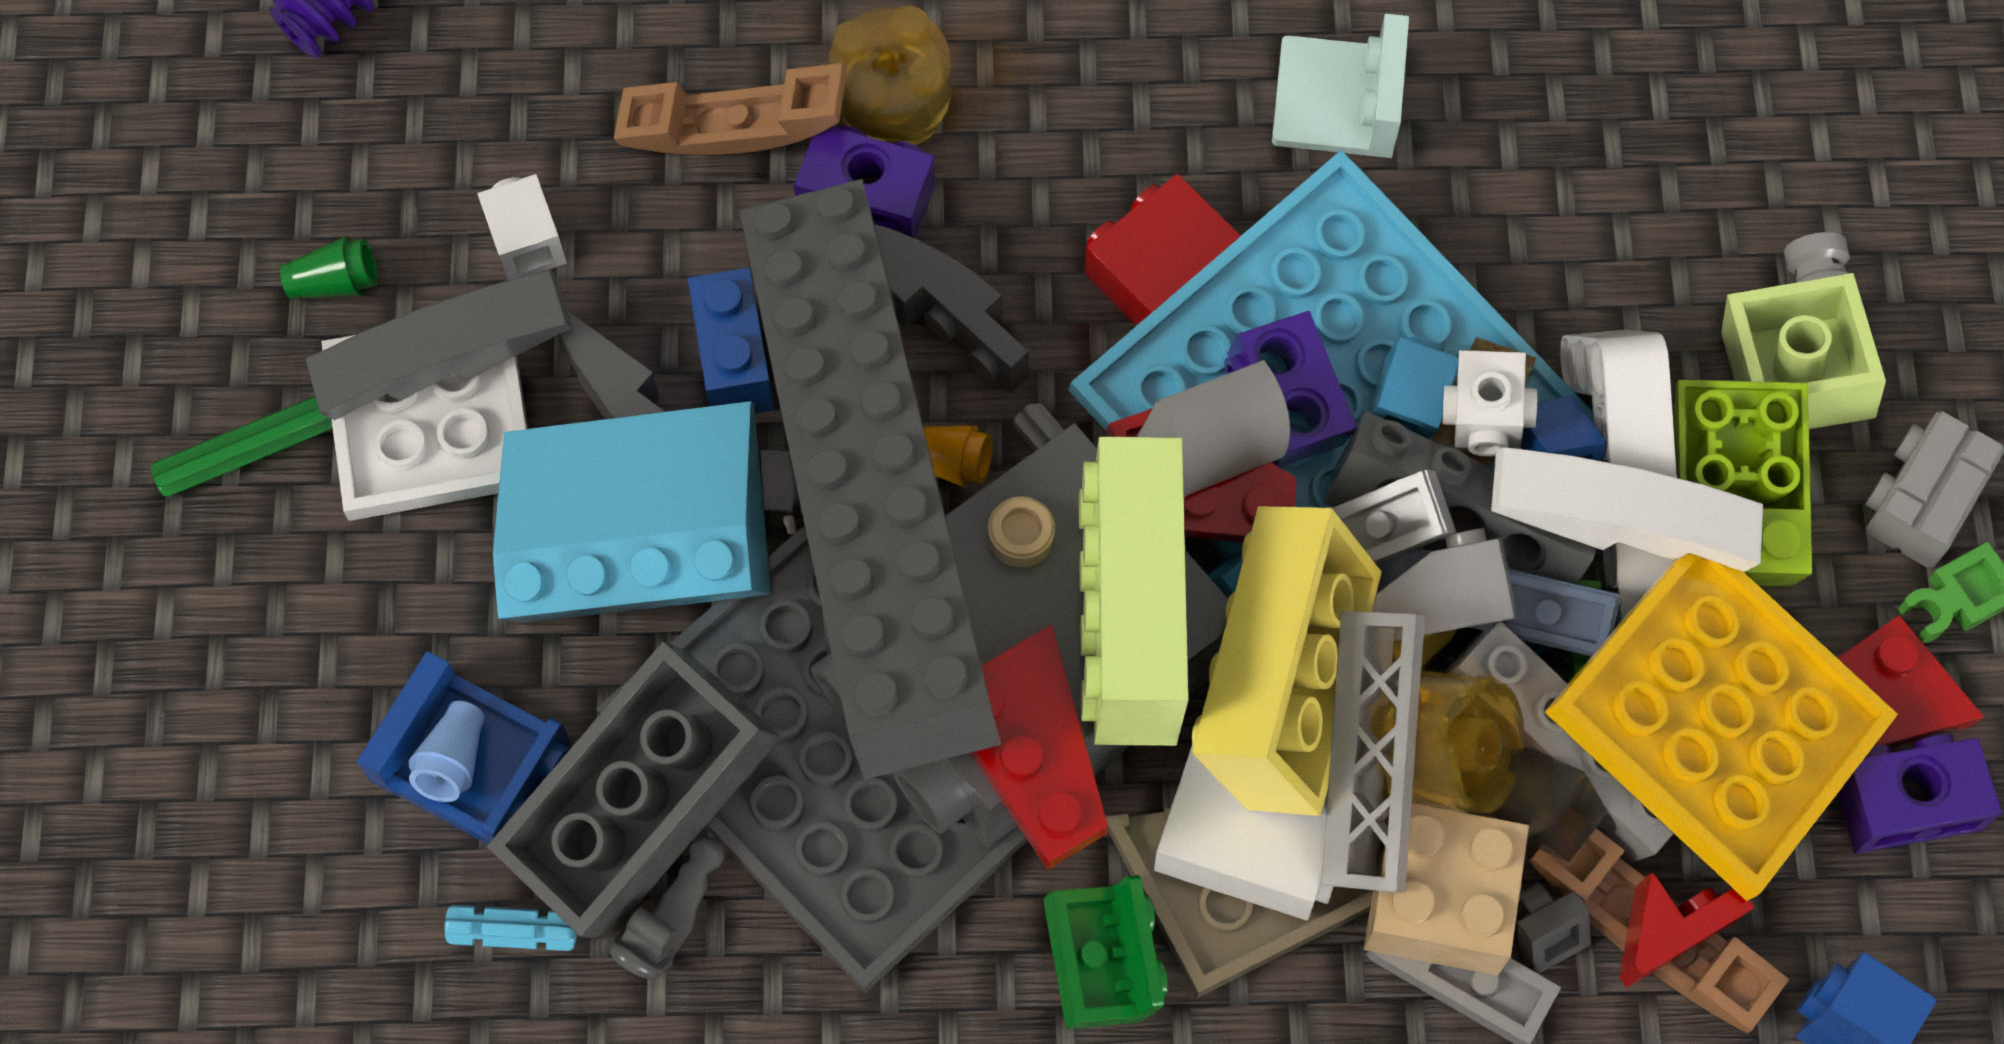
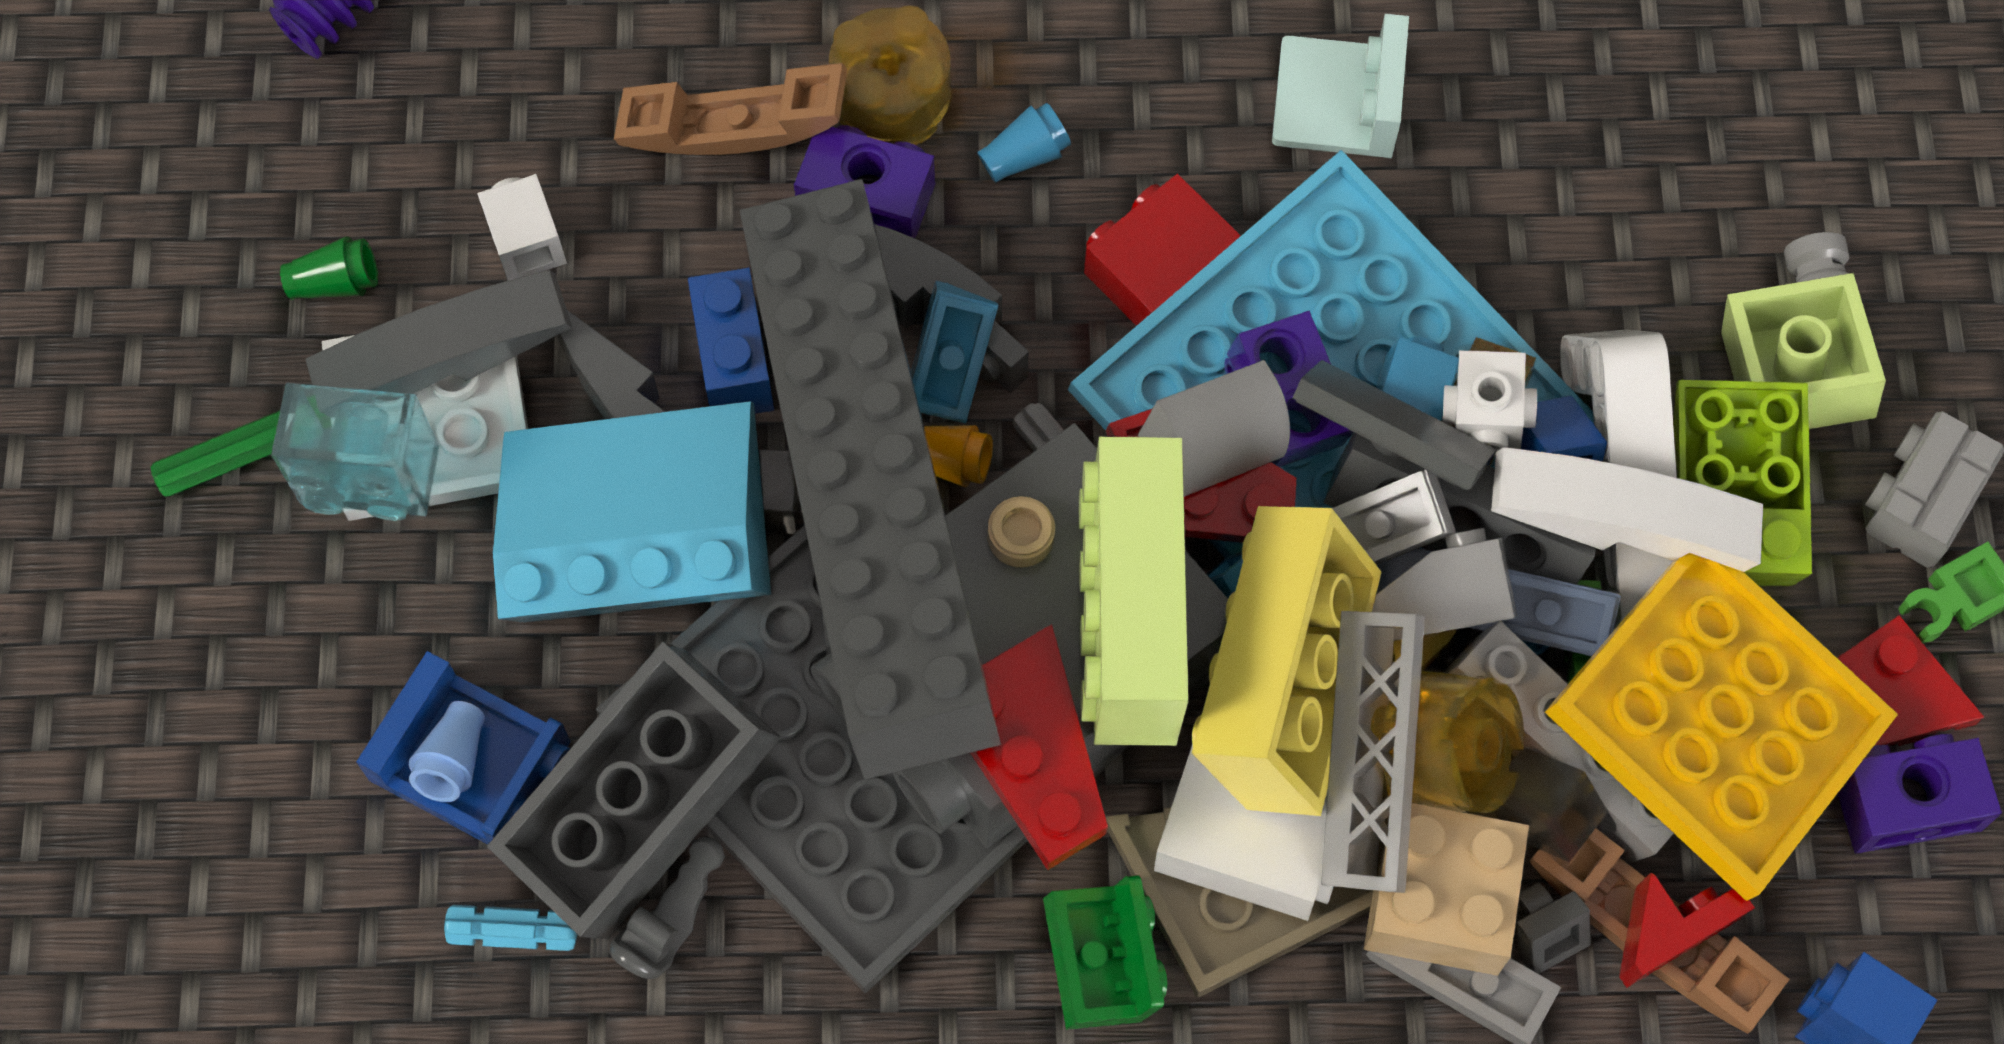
(356, 450): none -> clear light blue brick
(951, 351): none -> dark azure slope
(1026, 143): none -> dark azure cone
(1394, 425): none -> dark grey tile

